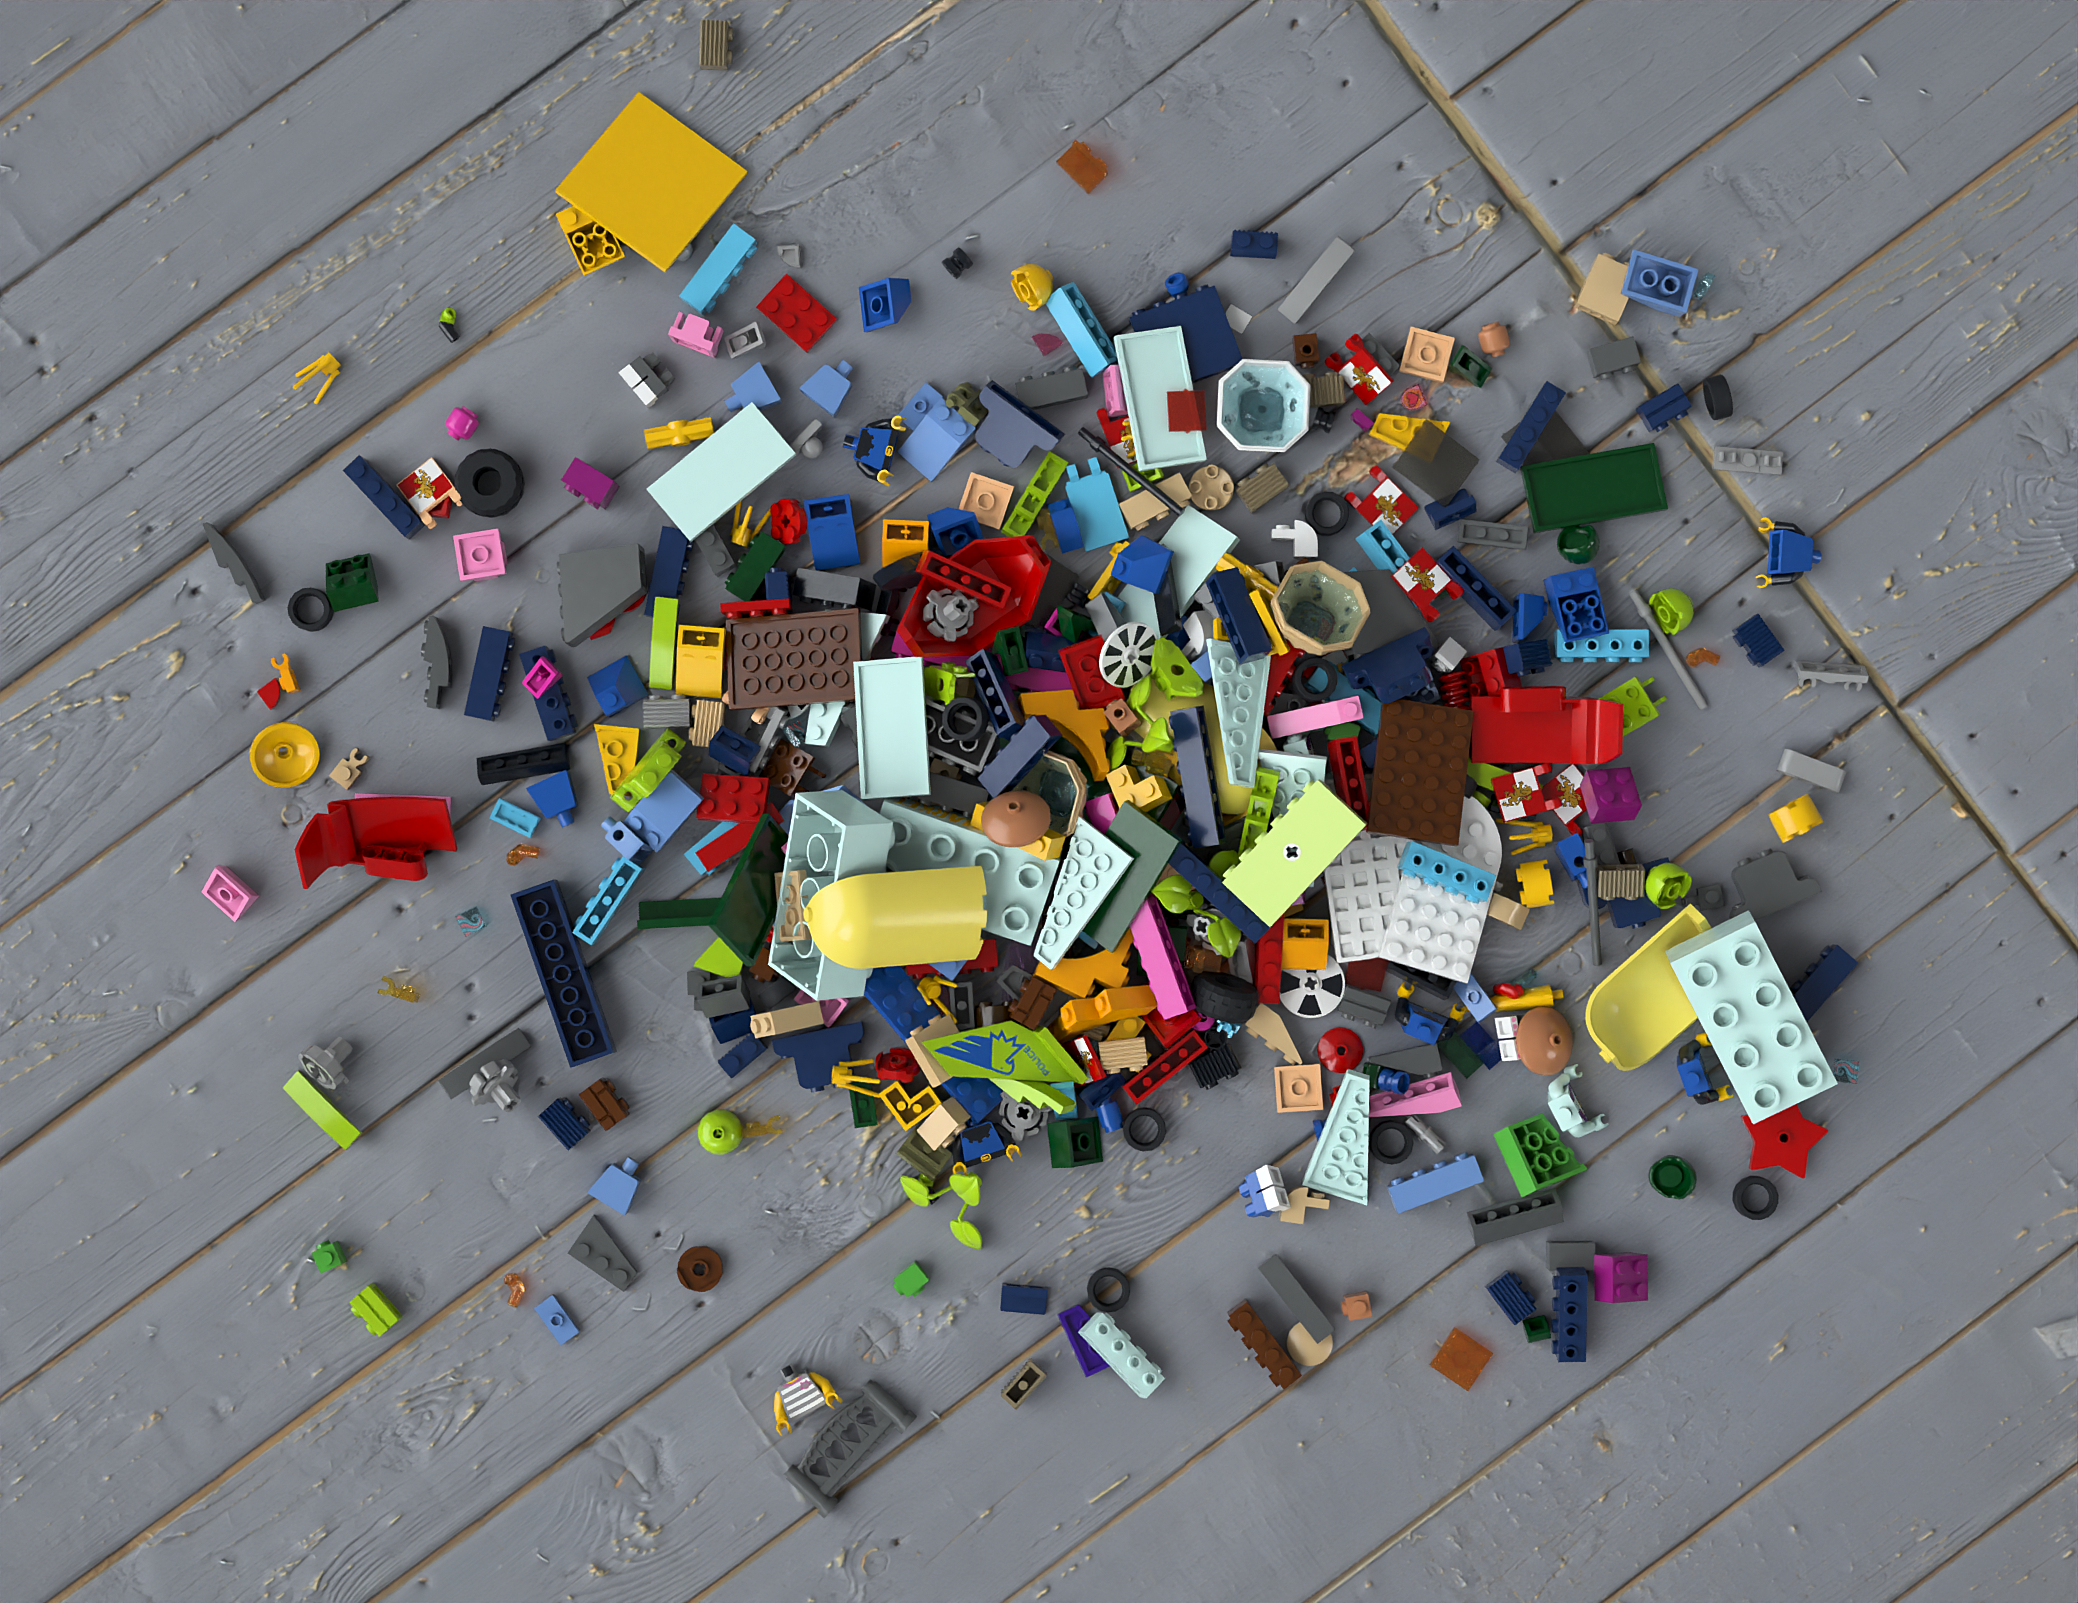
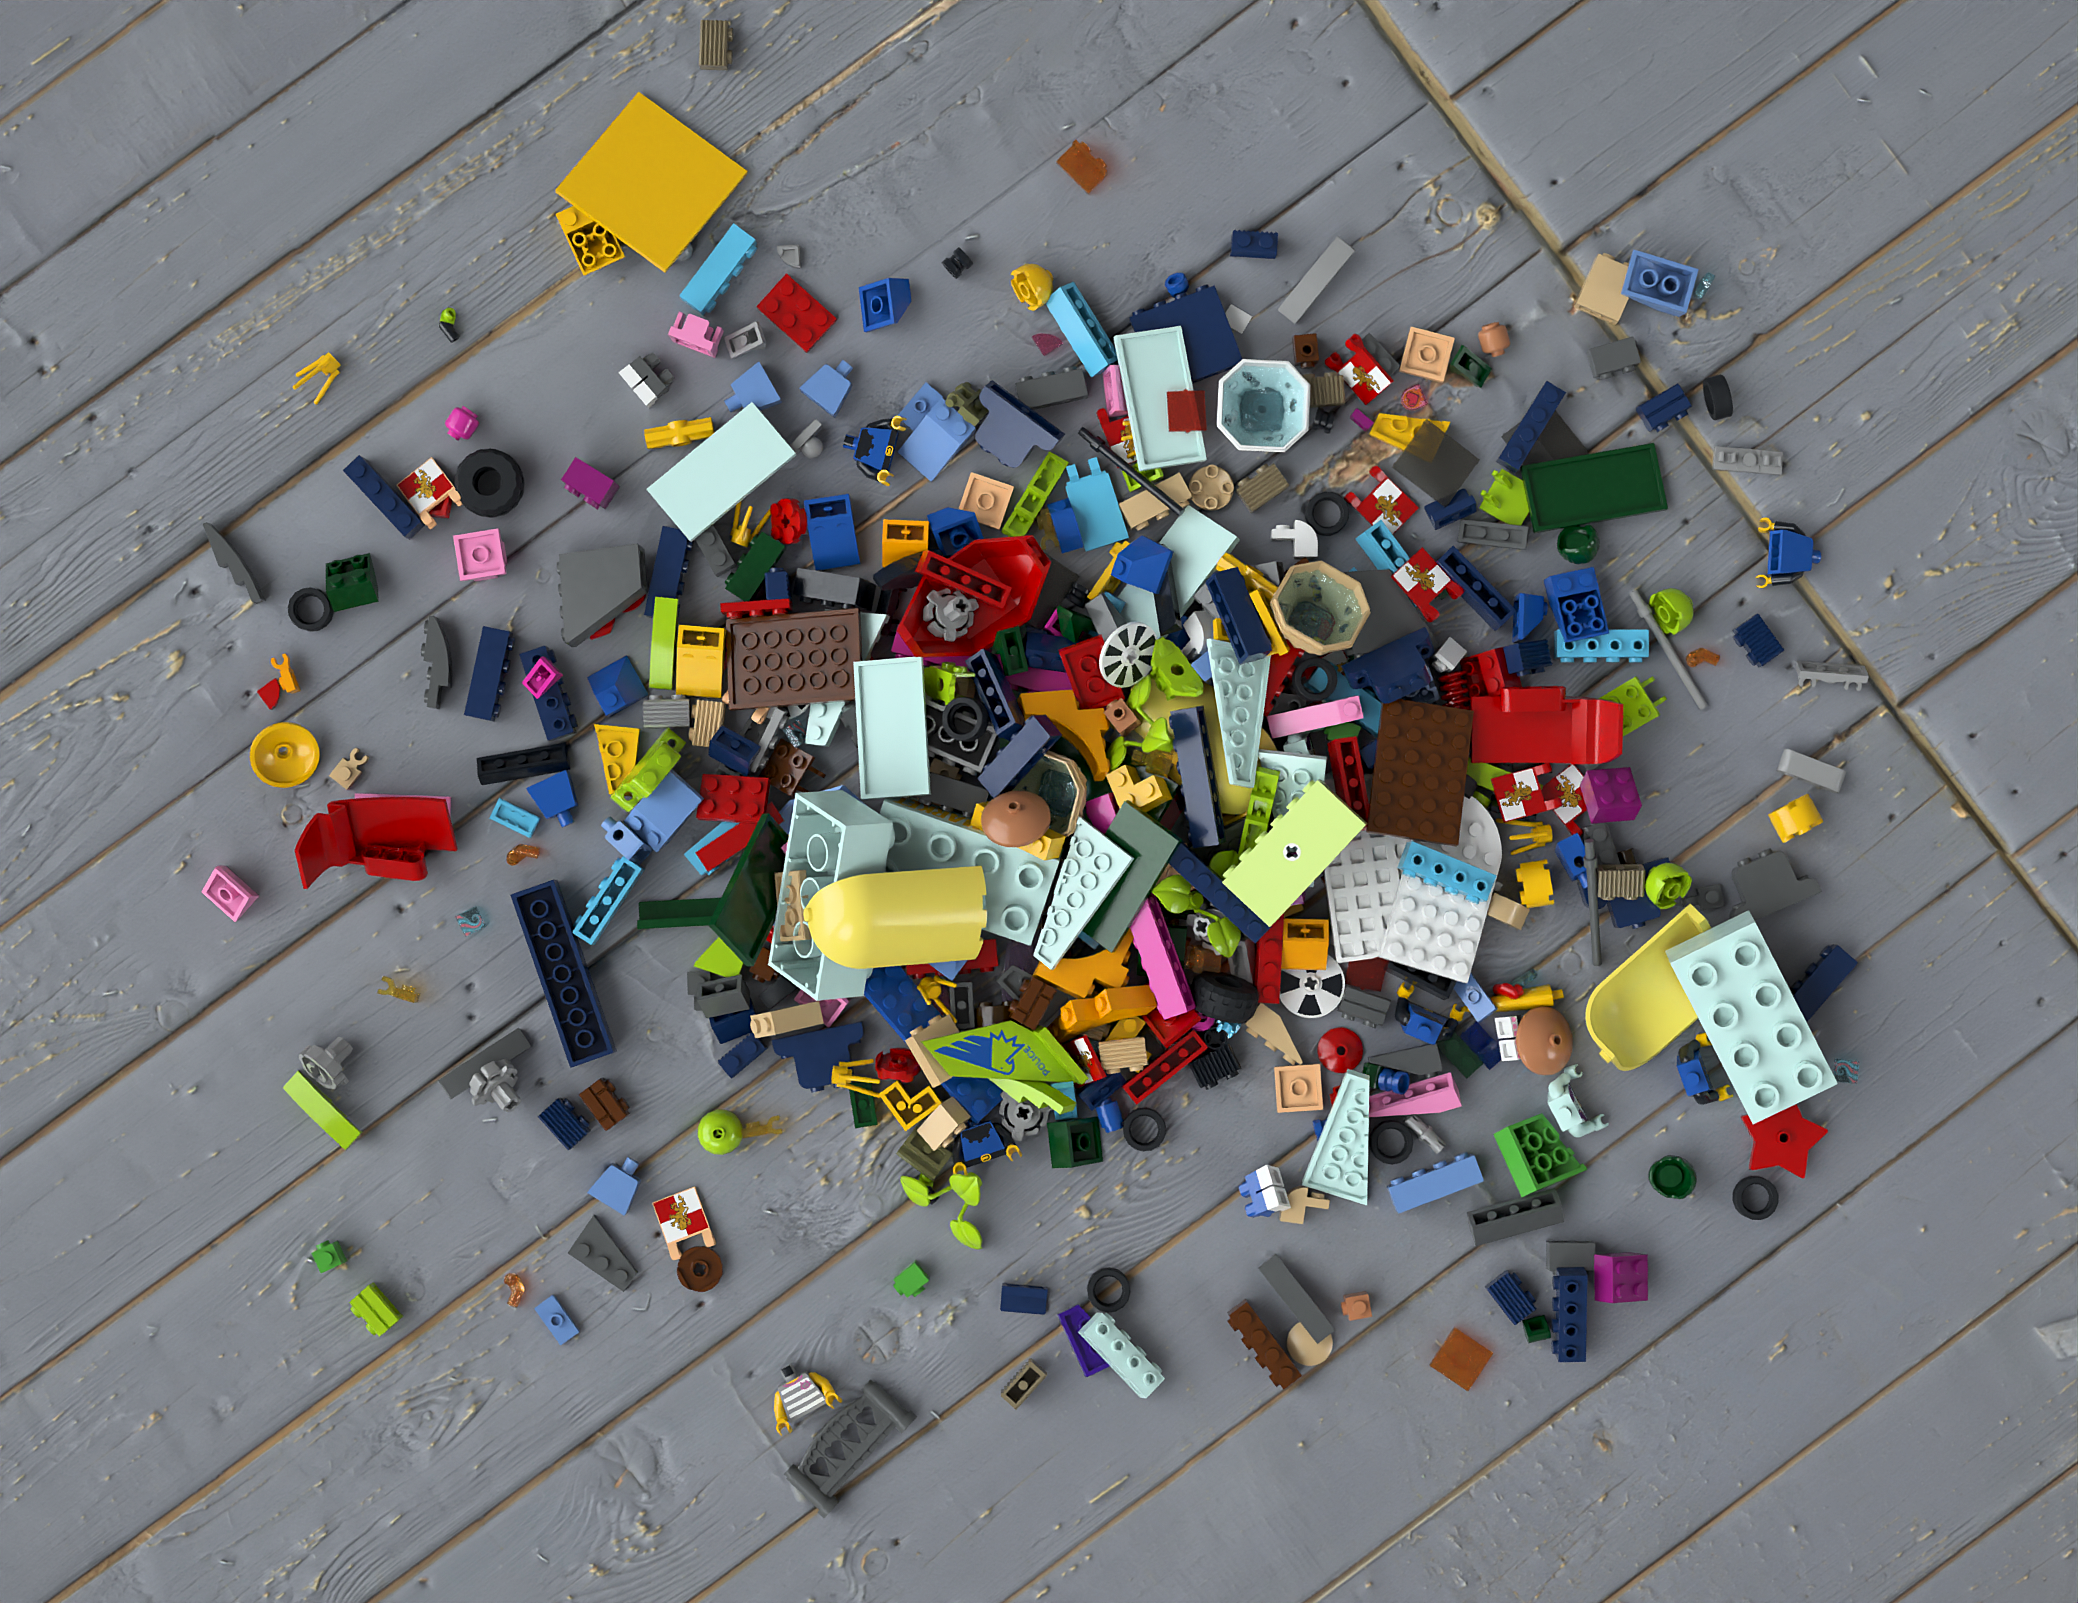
(682, 1218): none -> flag
(1506, 499): none -> lime plate

